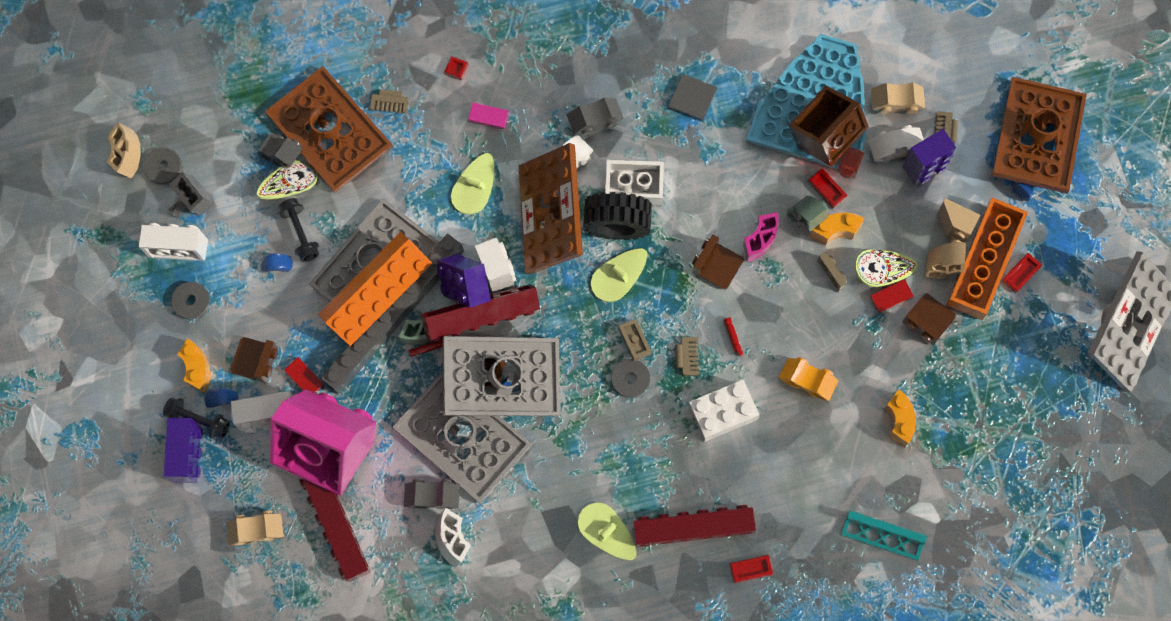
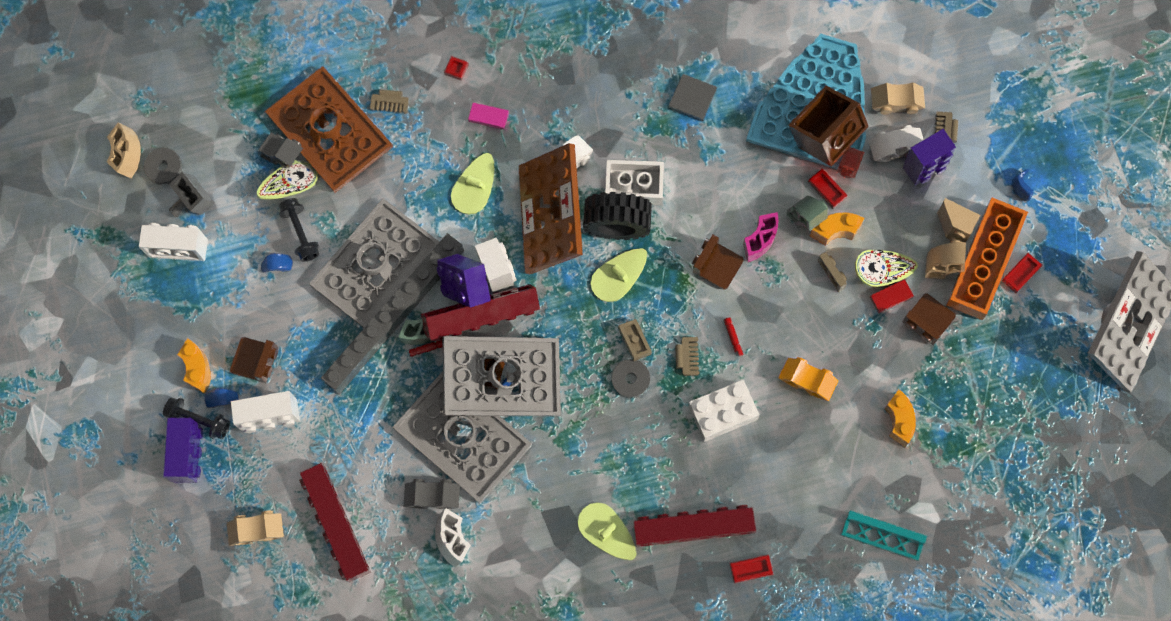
(185, 291): dark grey tile -> none
(304, 376): red tile -> none
(320, 439): dark pink slope -> none
(375, 288): orange brick -> none
(595, 116): dark grey brick -> none
(1033, 163): dark orange plate -> none

